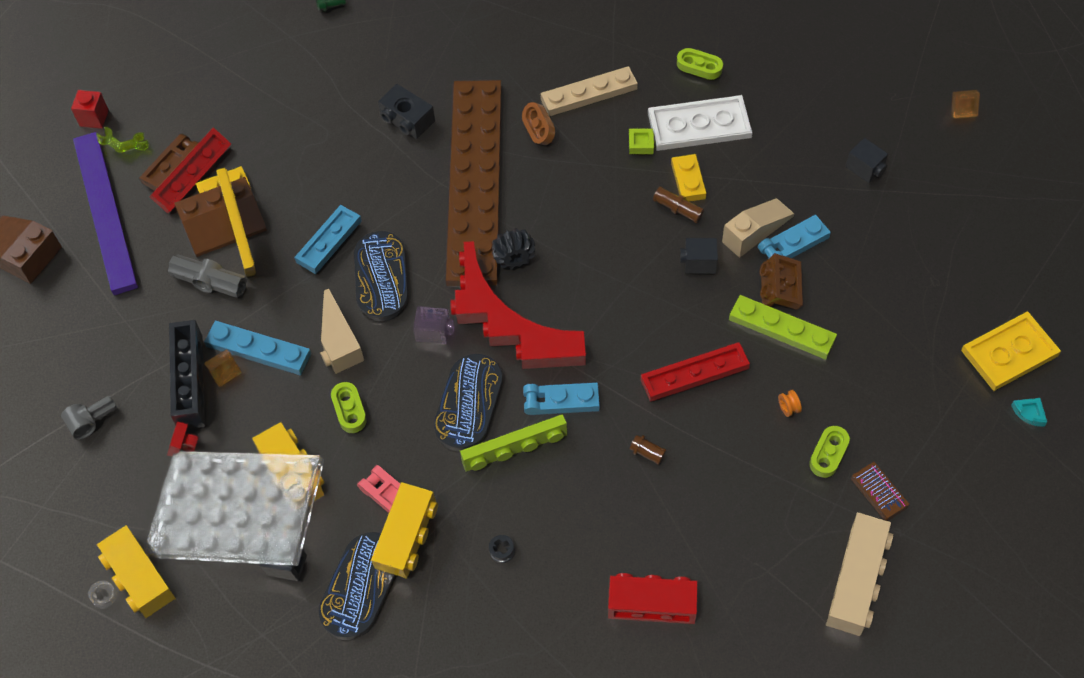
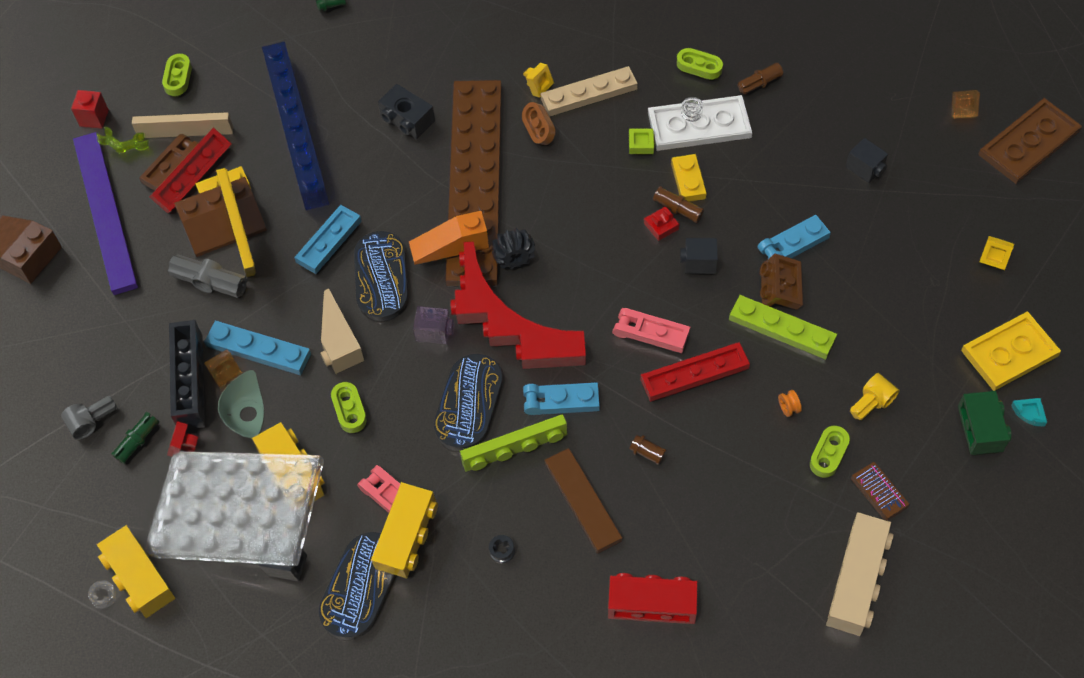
(135, 438): none -> dark green pin
(175, 79): none -> lime plate
(182, 124): none -> tan tile
(238, 395): none -> sand green piece
(295, 126): none -> clear blue brick
(449, 238): none -> orange slope
(539, 79): none -> yellow tile
(583, 501): none -> reddish brown tile
(651, 330): none -> coral plate
(661, 223): none -> red tile
(692, 115): none -> clear bush
(754, 225): tan slope -> none
(760, 78): none -> reddish brown axle
(876, 394): none -> yellow axle
(984, 422): none -> dark green brick
(996, 252): none -> yellow tile
(1030, 140): none -> reddish brown tile

